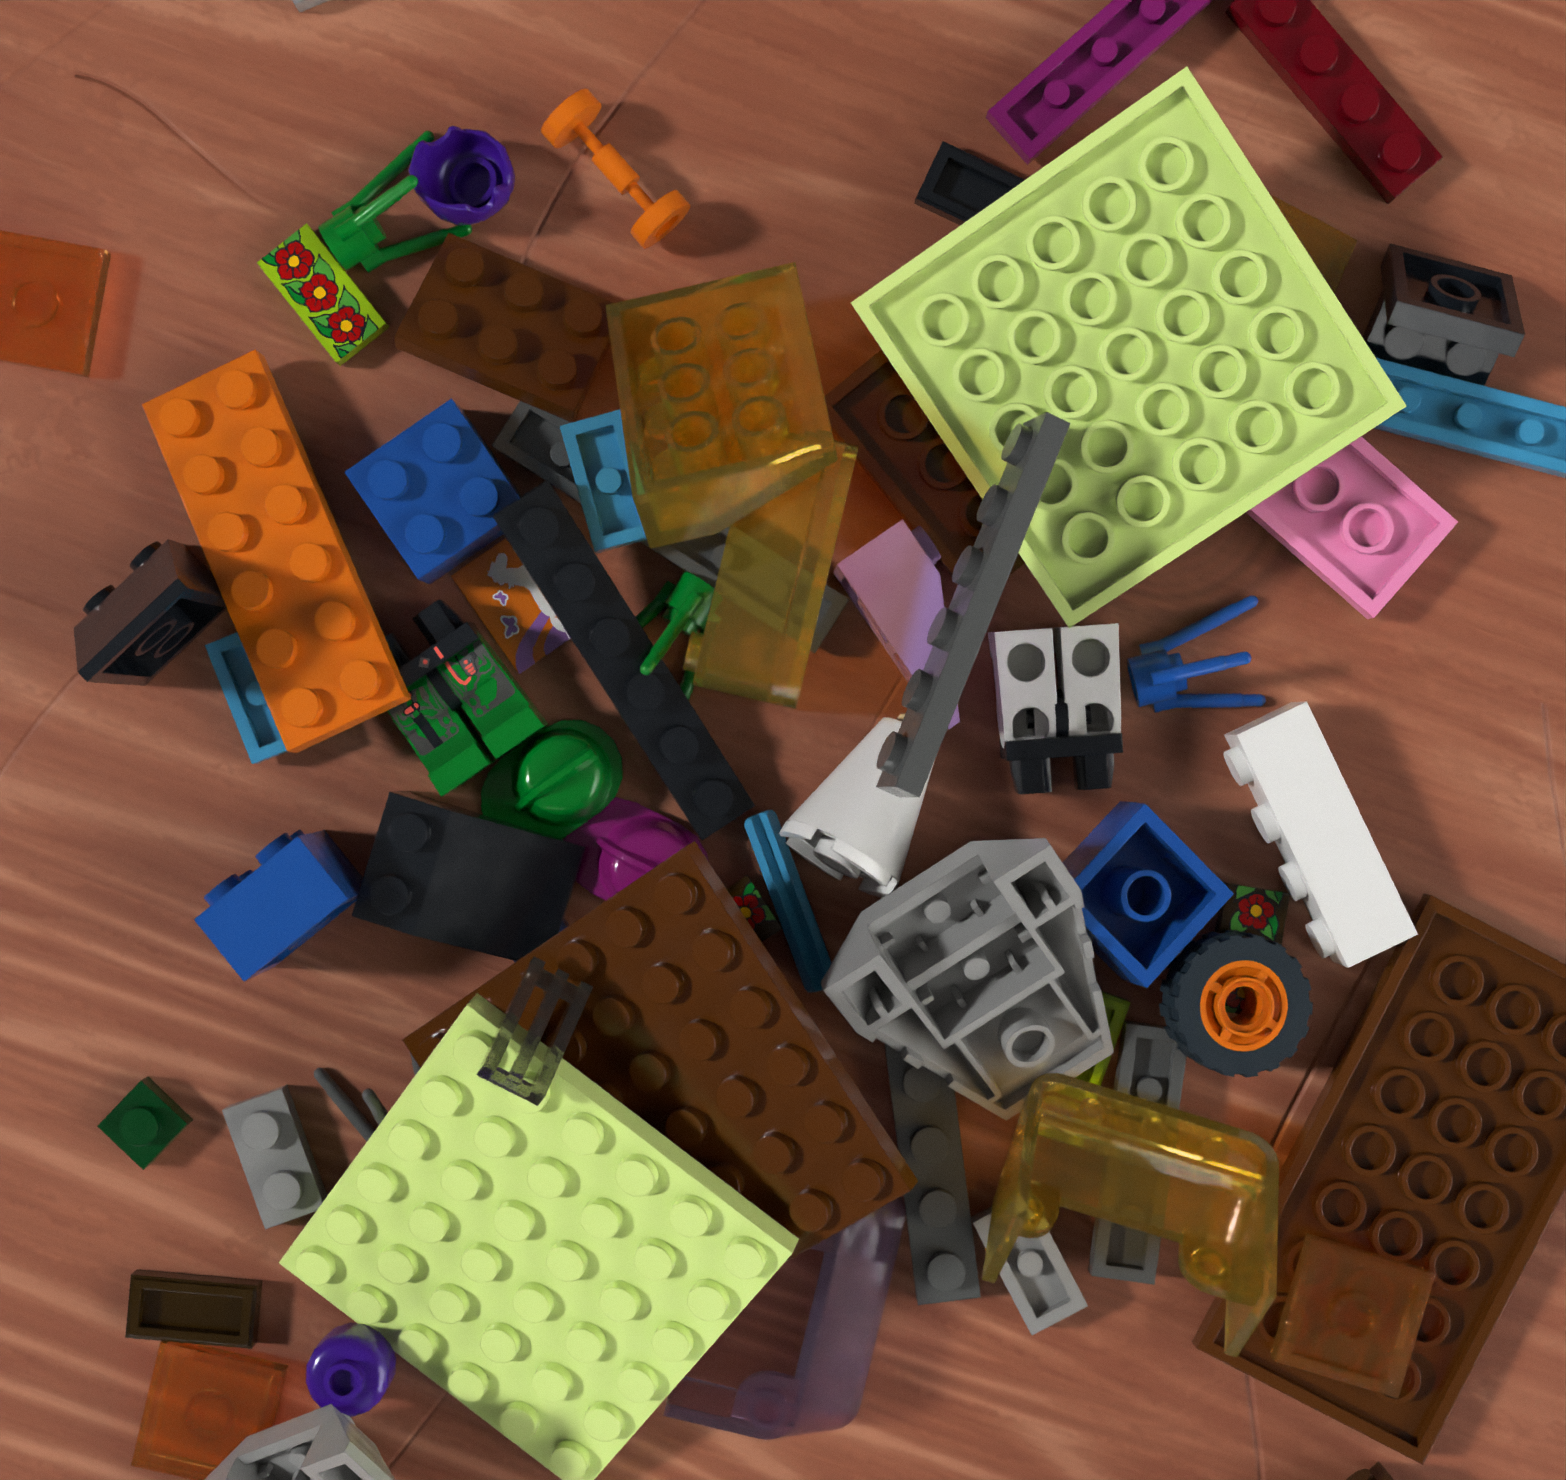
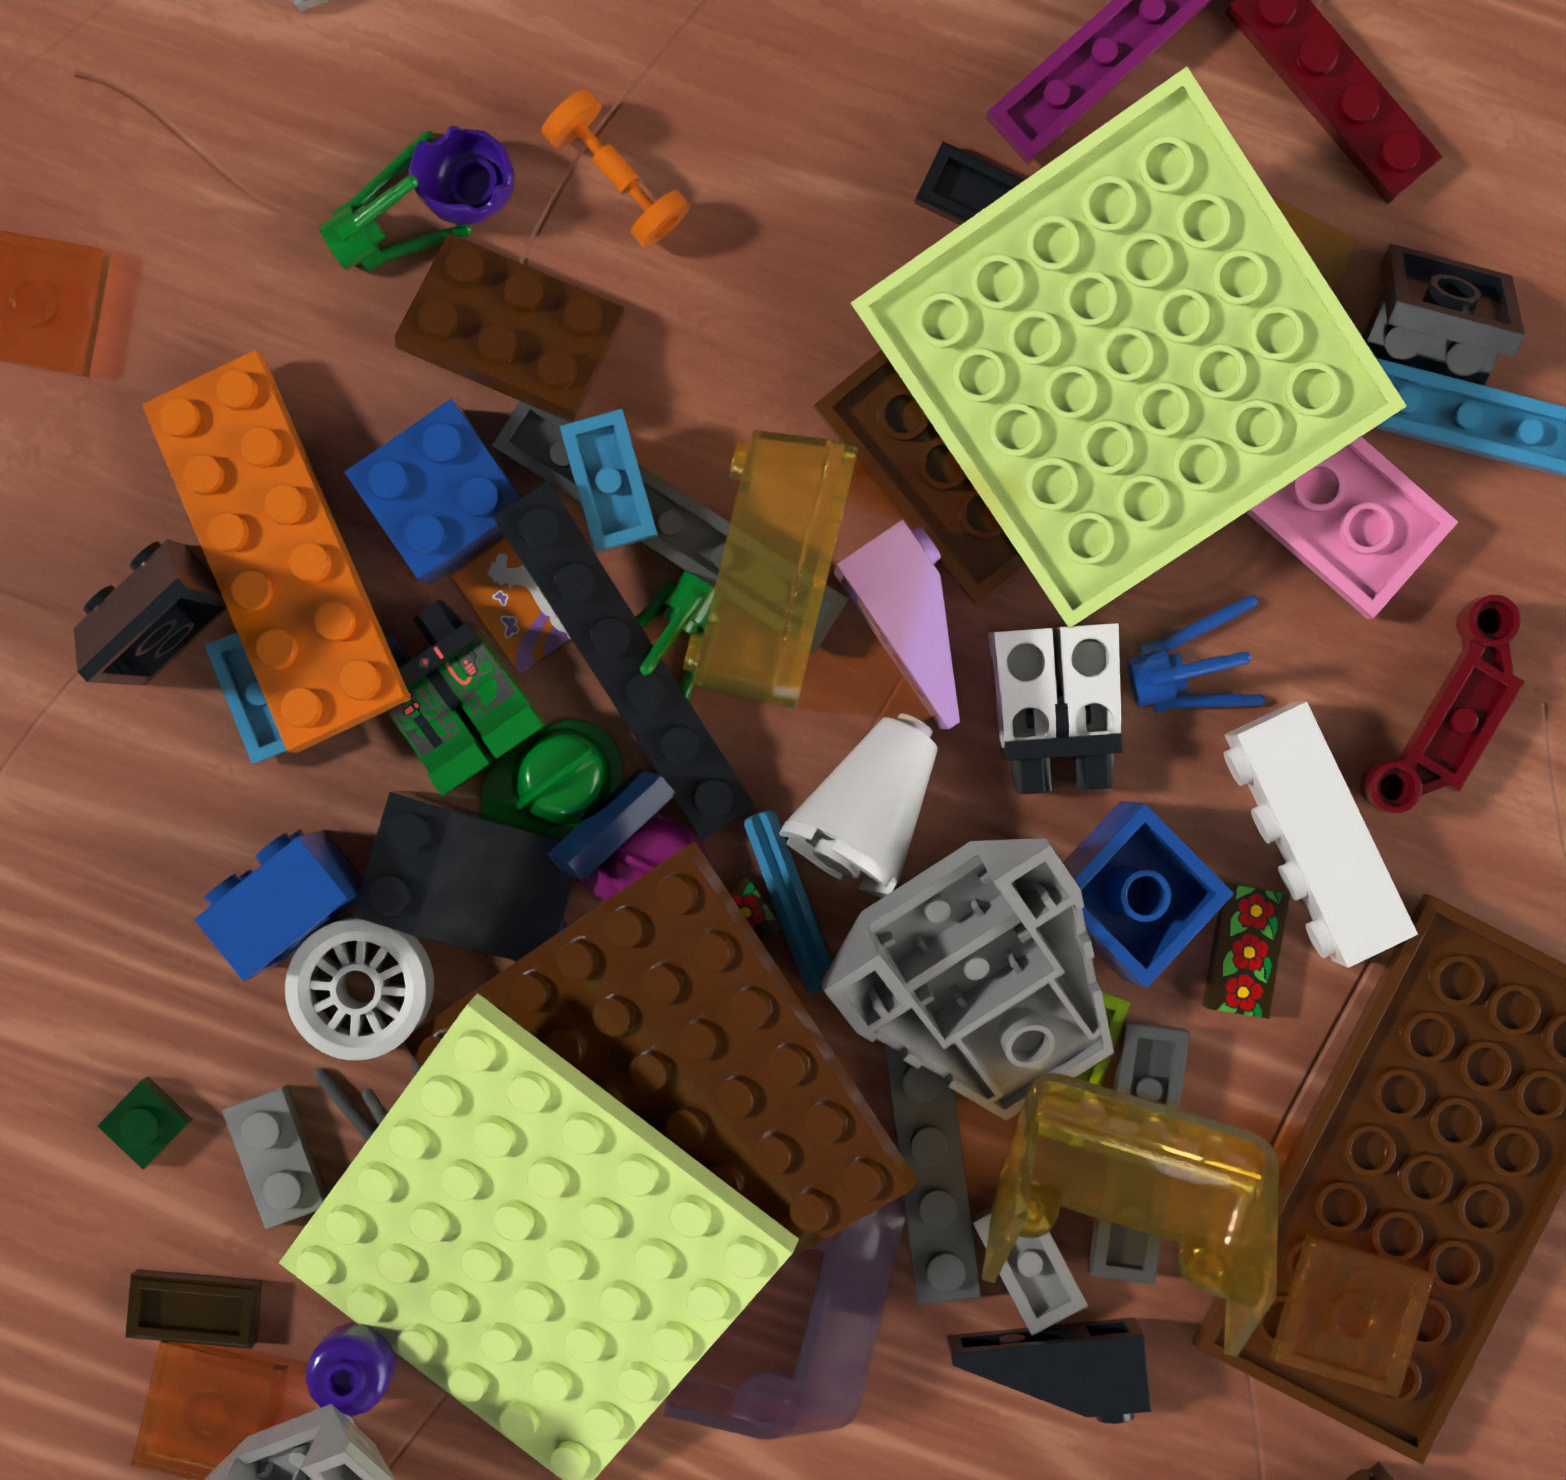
(323, 294): tile -> none
(327, 1033): none -> white wheel
(555, 987): clear smoke tile -> none
(611, 824): none -> dark blue tile
(717, 400): clear yellow slope -> none
(960, 629): dark grey plate -> none
(1076, 1366): none -> black slope
(1273, 1010): black wheel -> none
(1461, 714): none -> dark red plate

